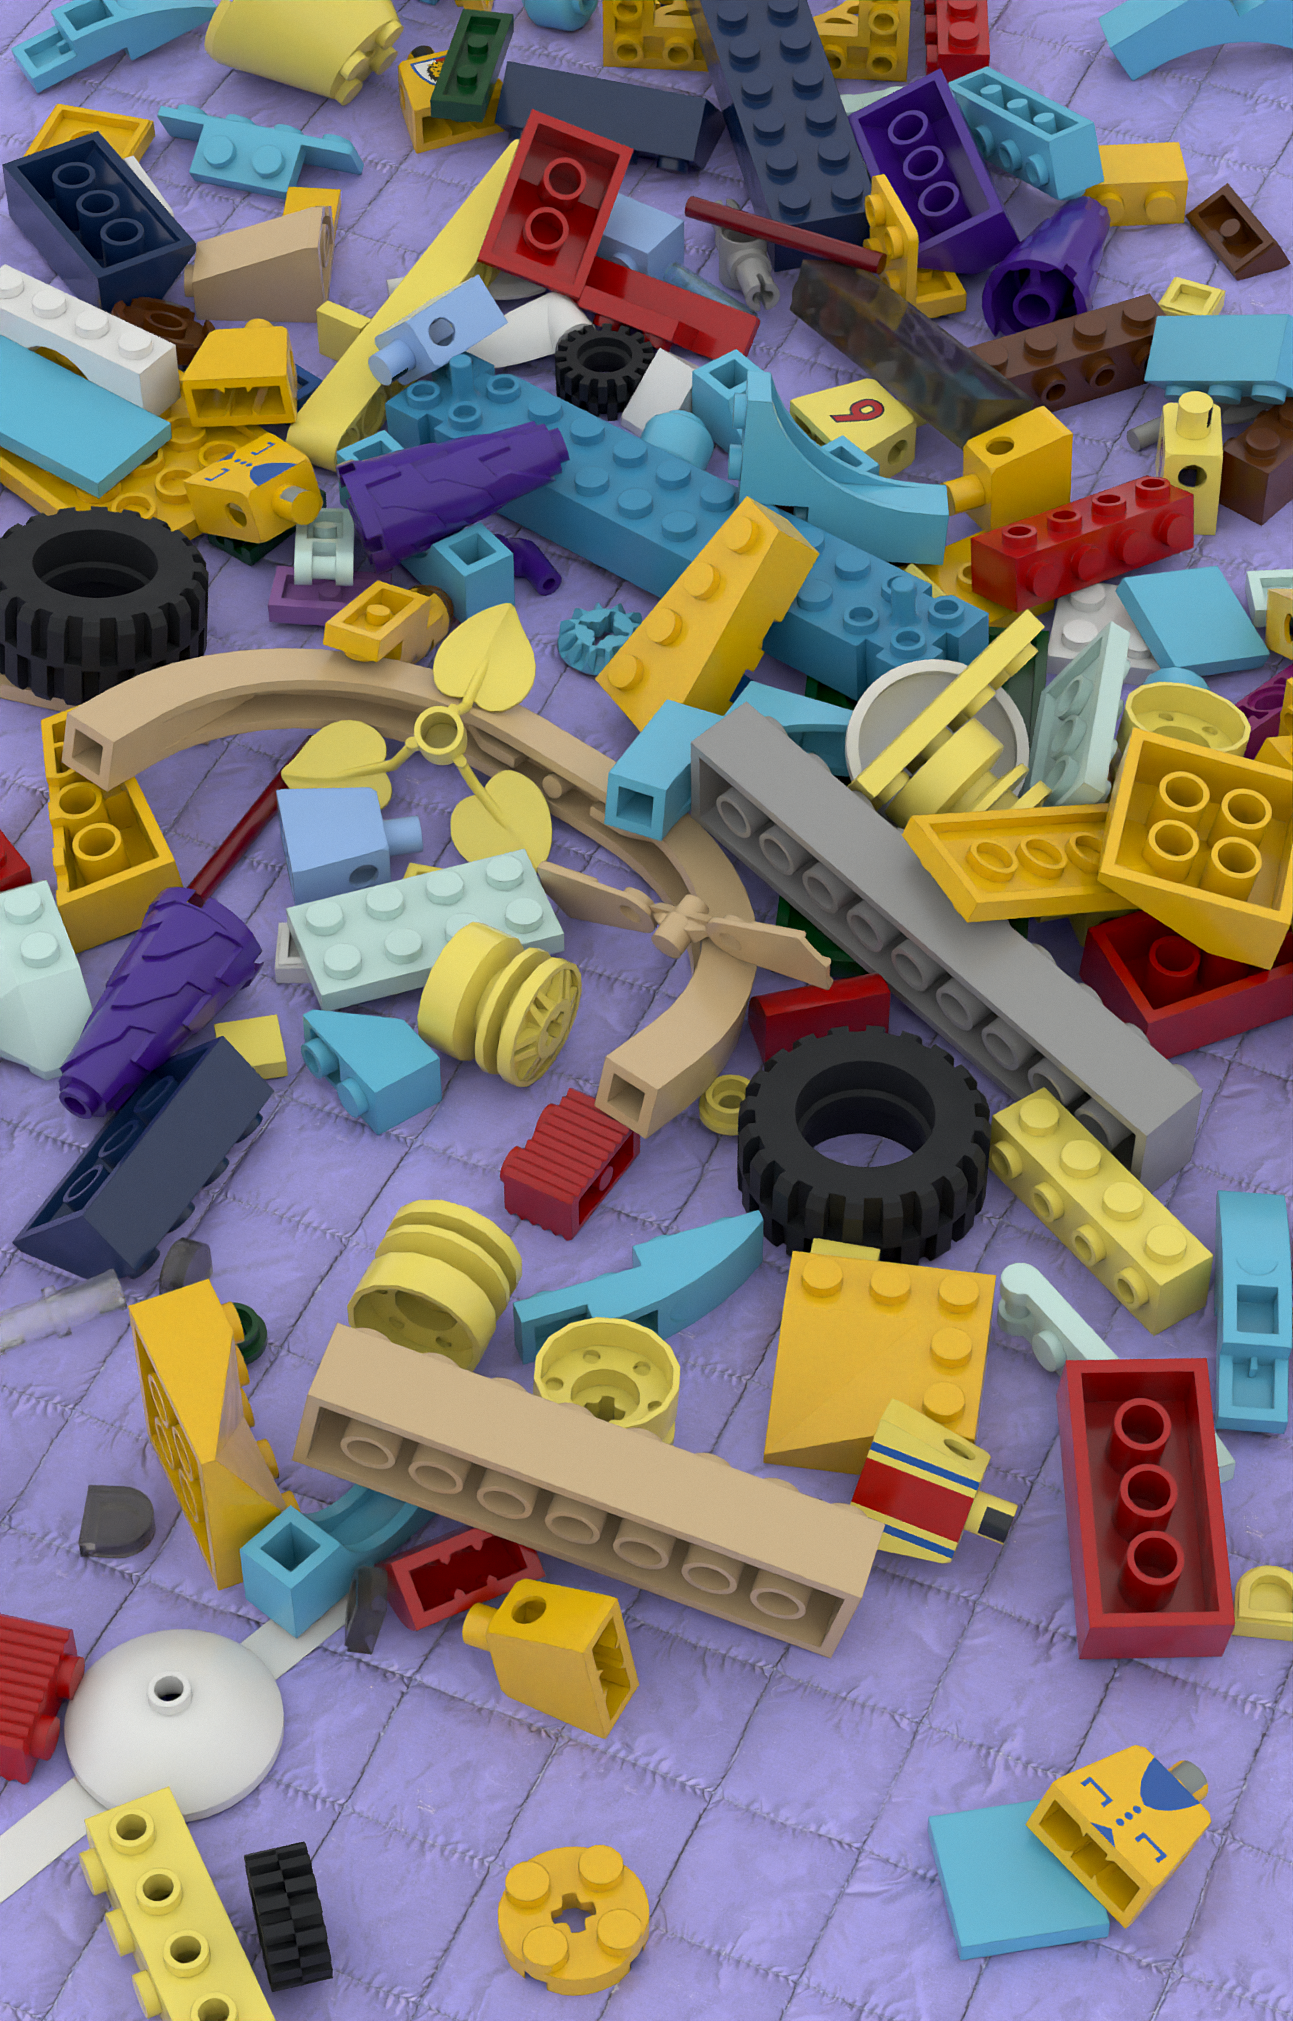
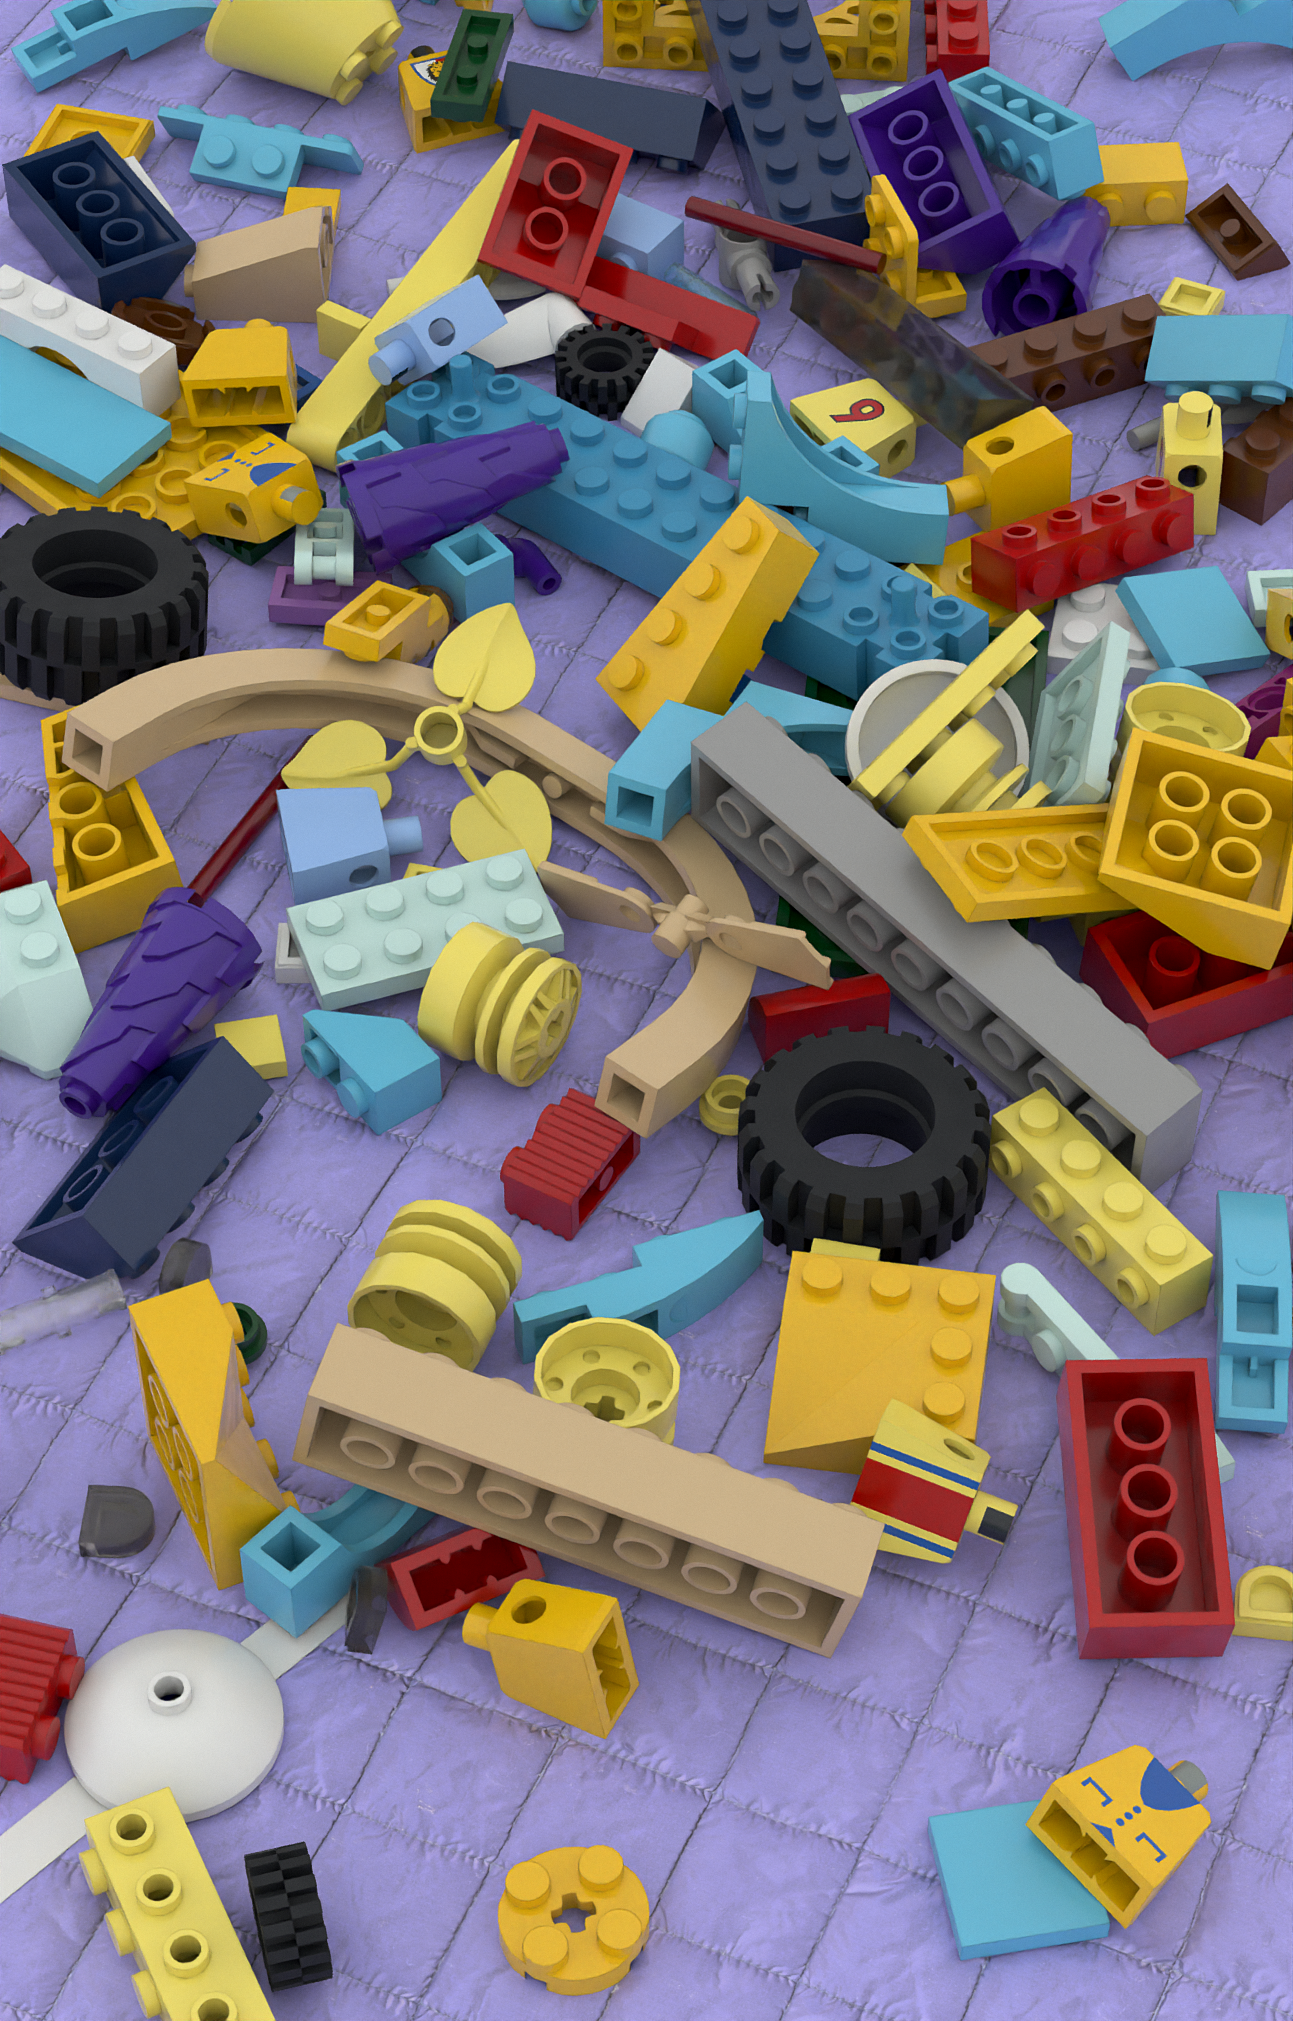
(578, 636): medium azure gear -> none

